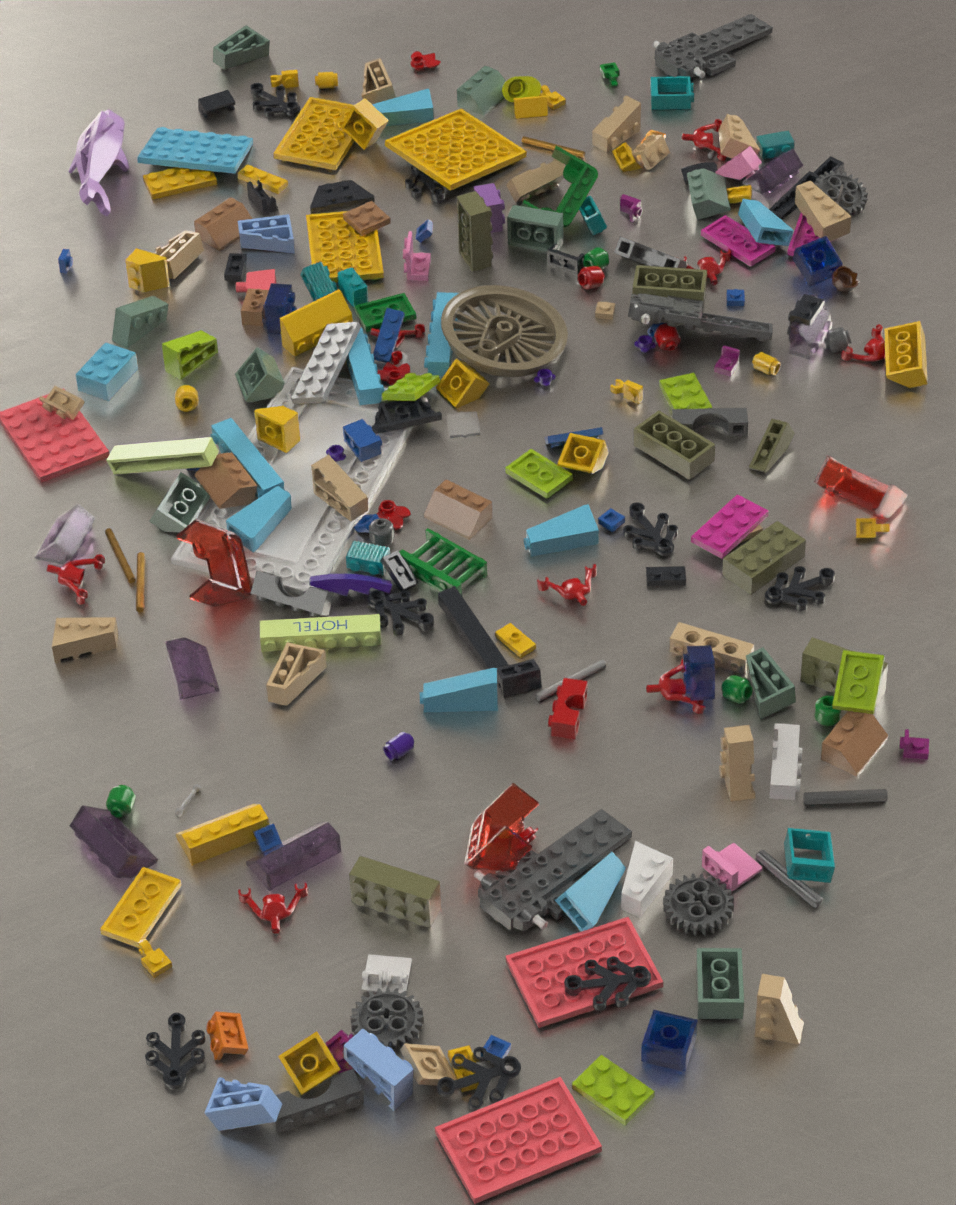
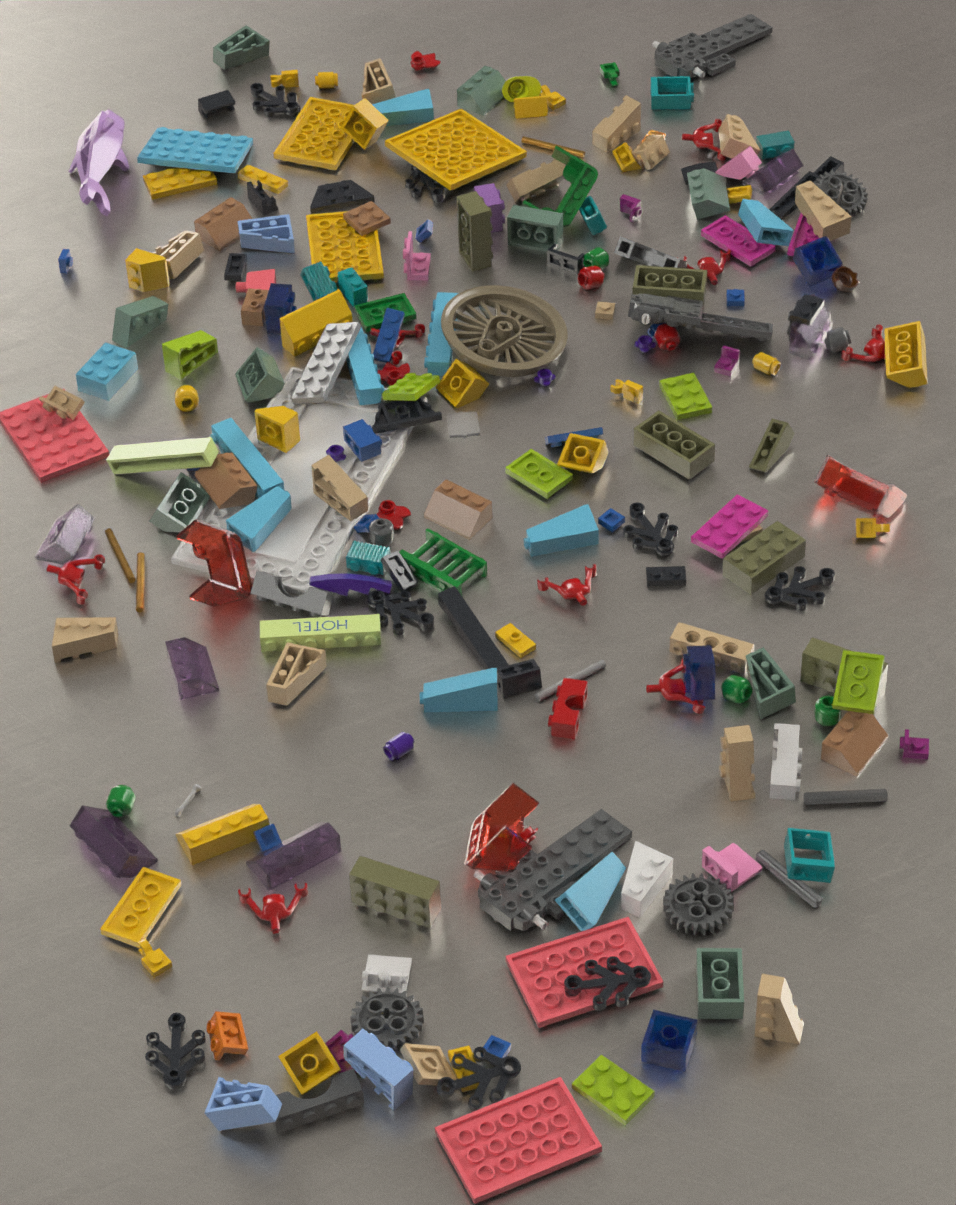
(730, 420): dark grey arch -> none

